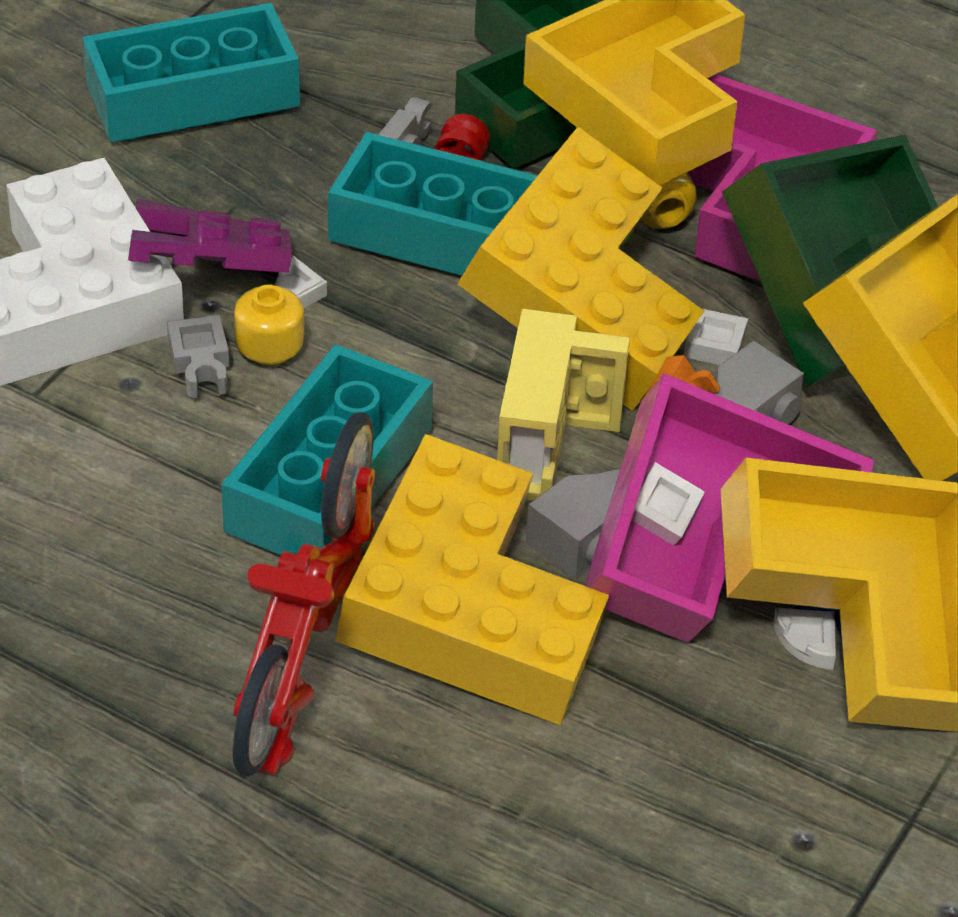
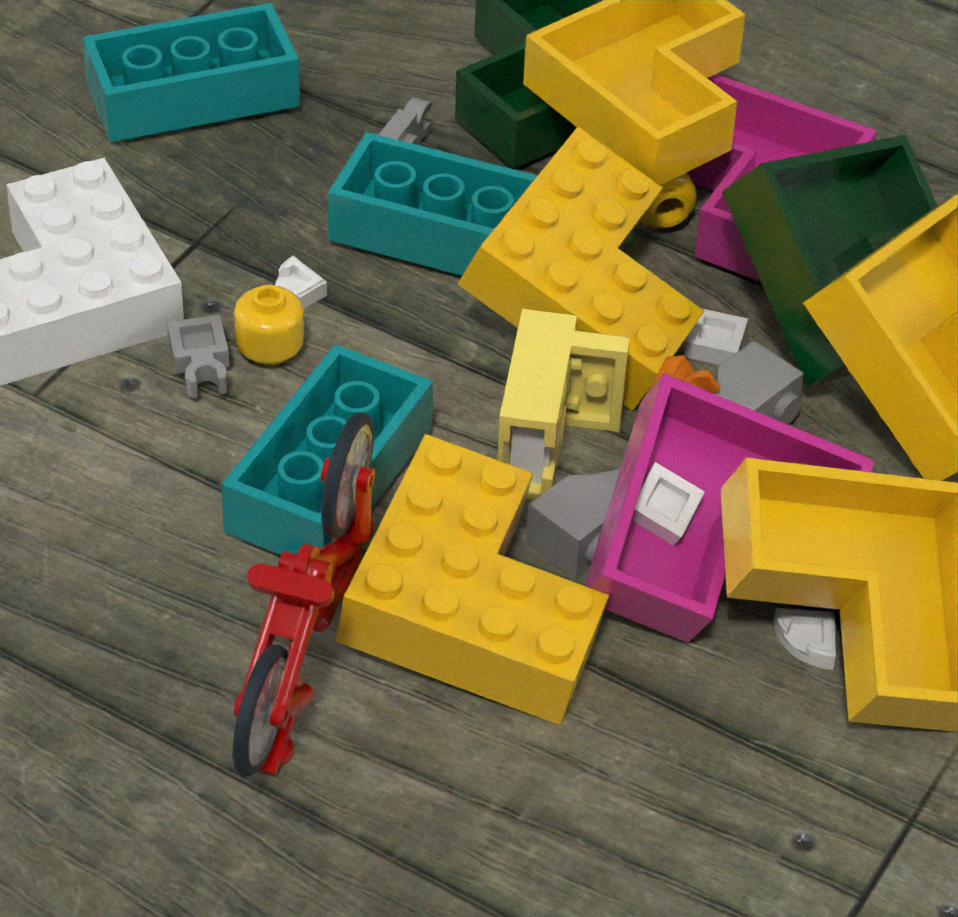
(210, 236): magenta wing -> none
(464, 137): red wheel -> none

